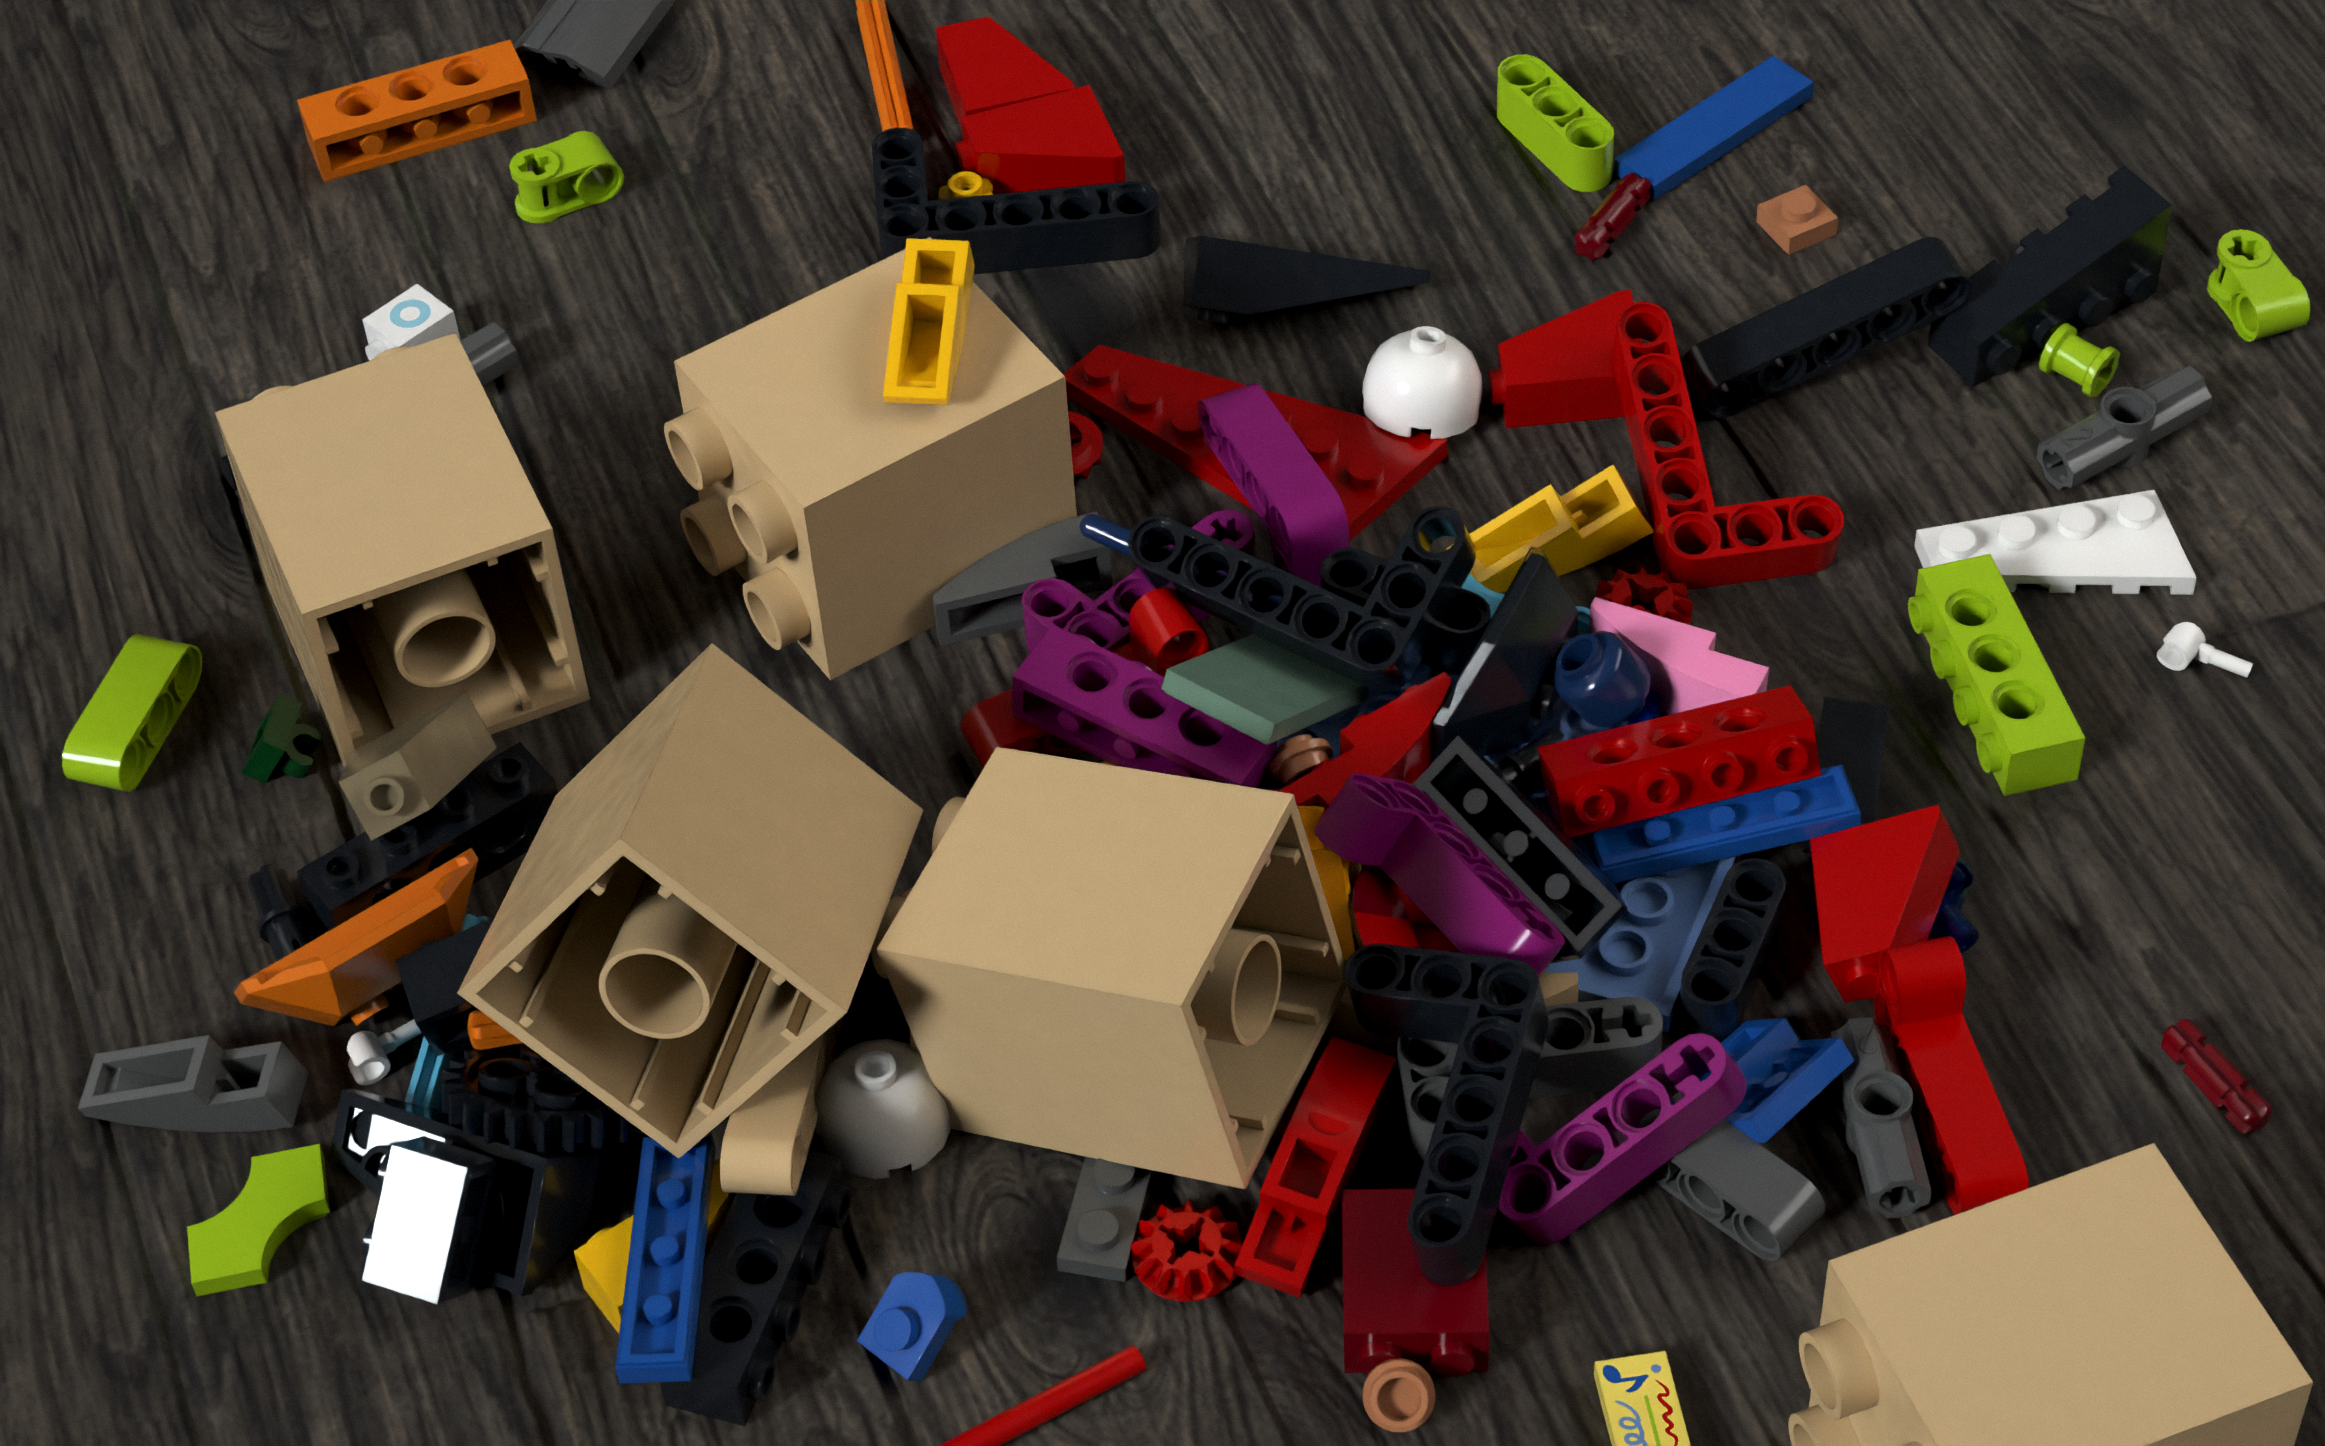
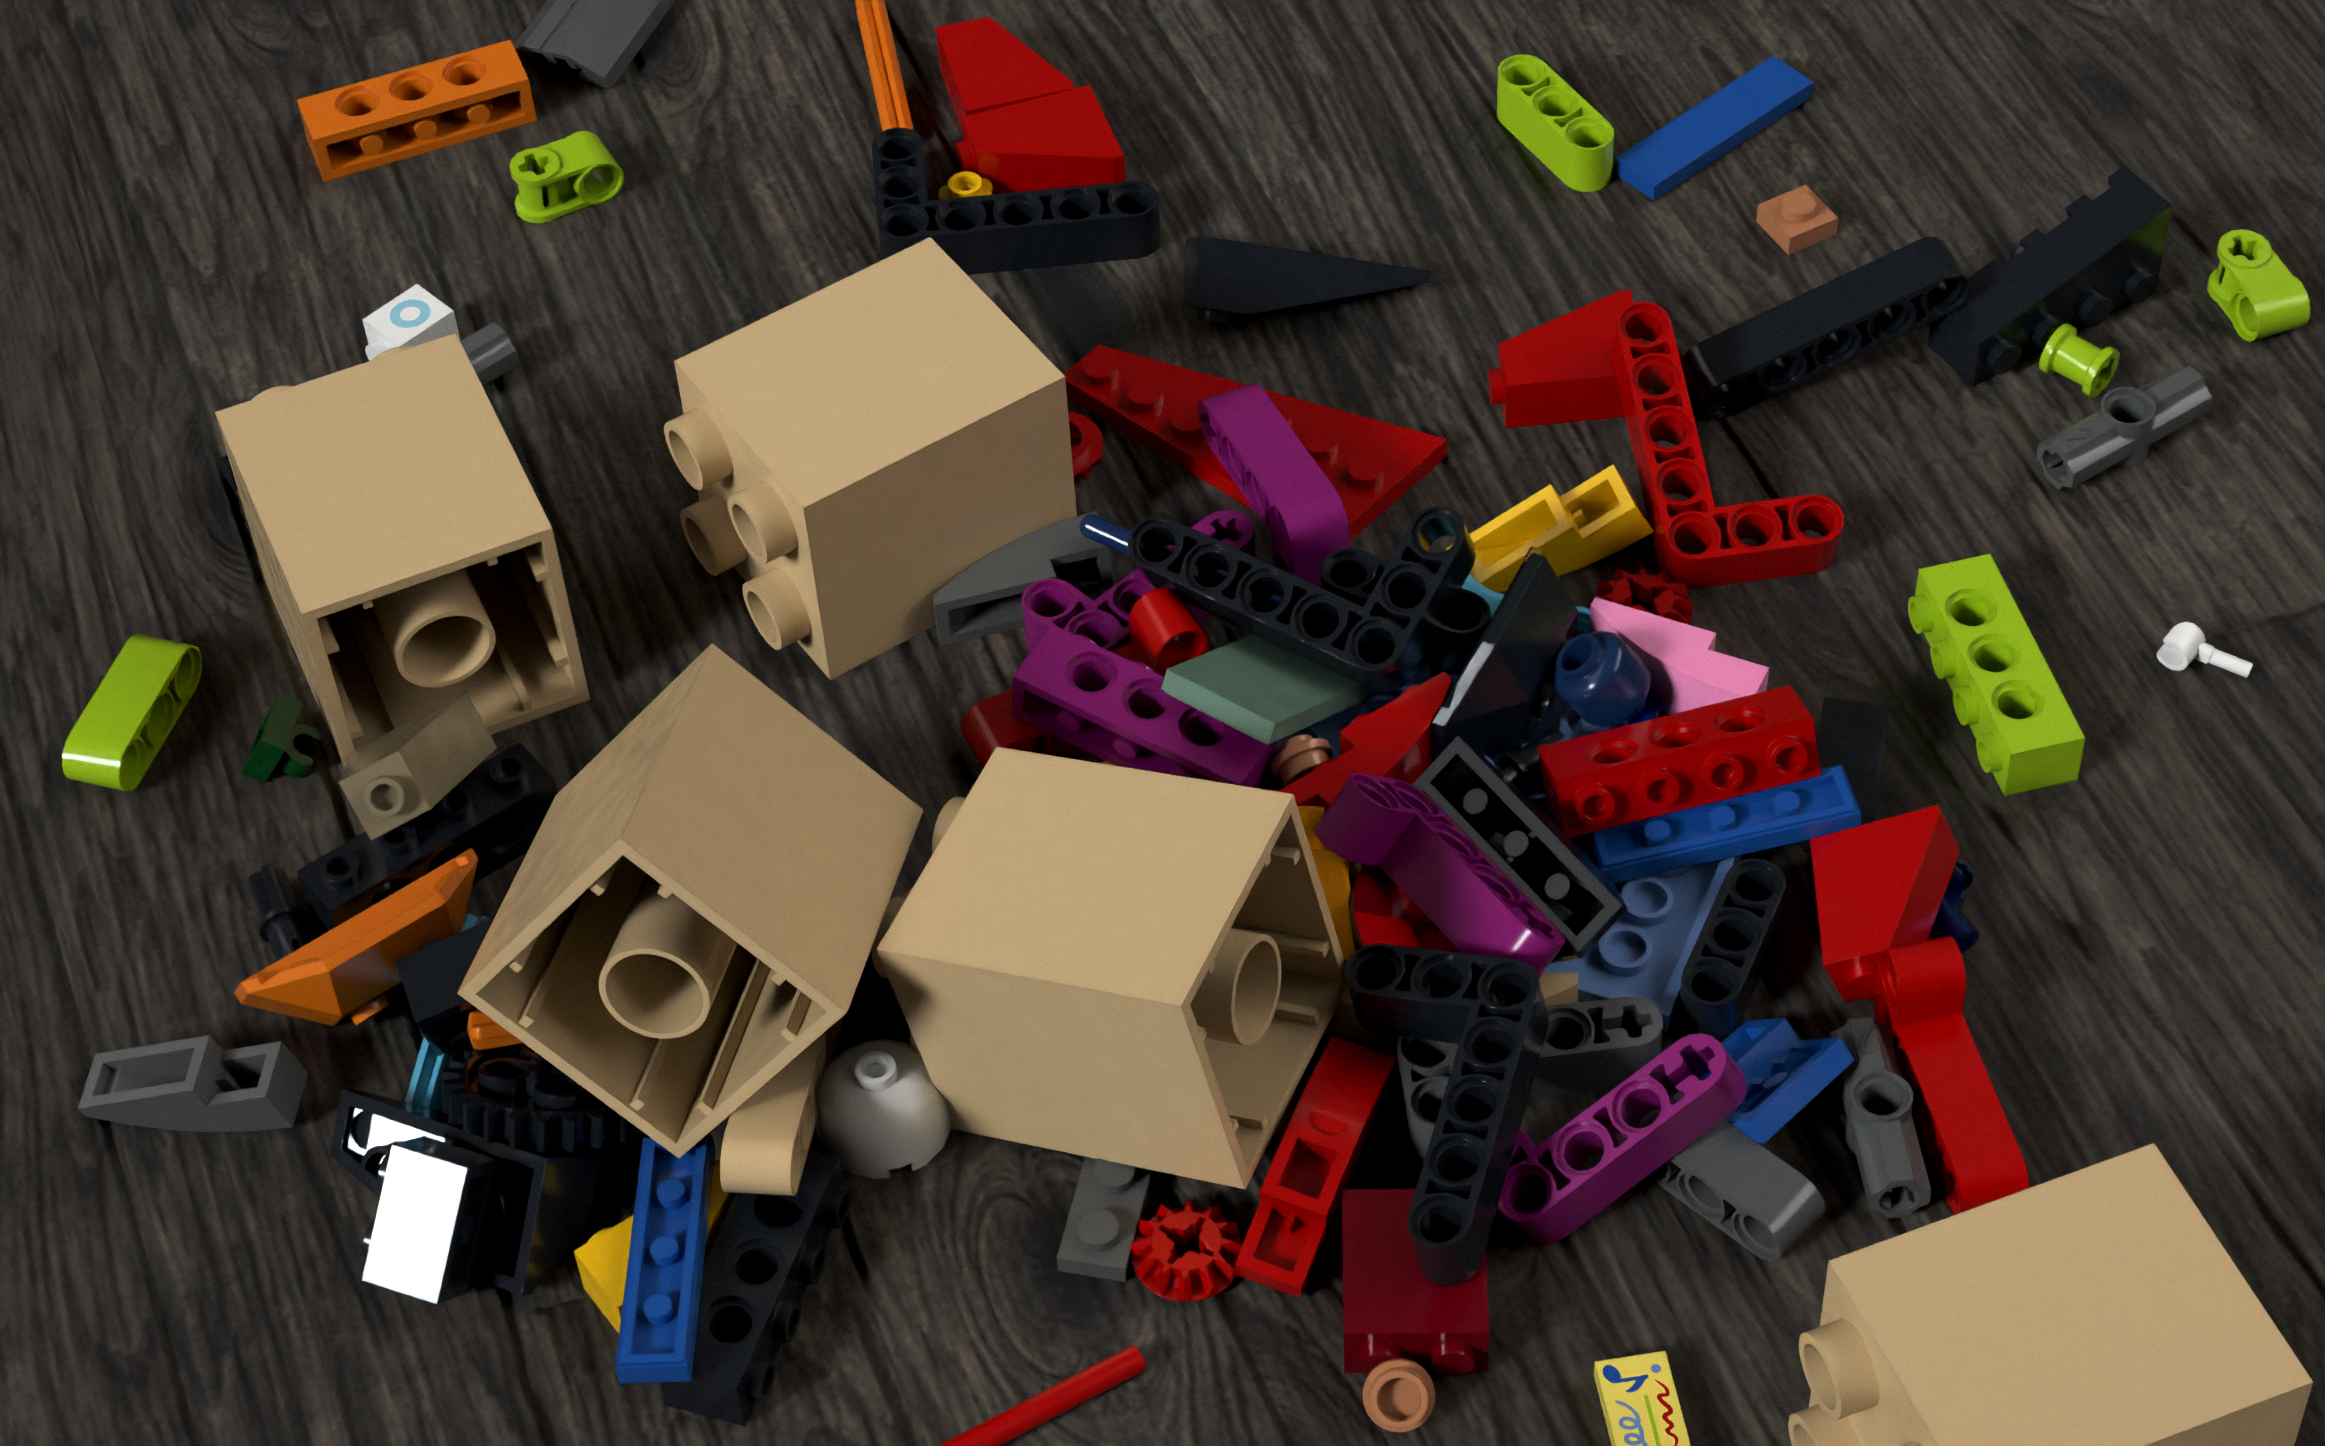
(239, 1242): lime tile -> none
(369, 1052): white hand -> none
(913, 1322): blue plate -> none
(929, 321): yellow slope -> none
(1423, 384): white cylinder -> none
(1612, 216): dark red axle -> none
(2092, 542): white wing -> none
(2216, 1076): dark red axle -> none

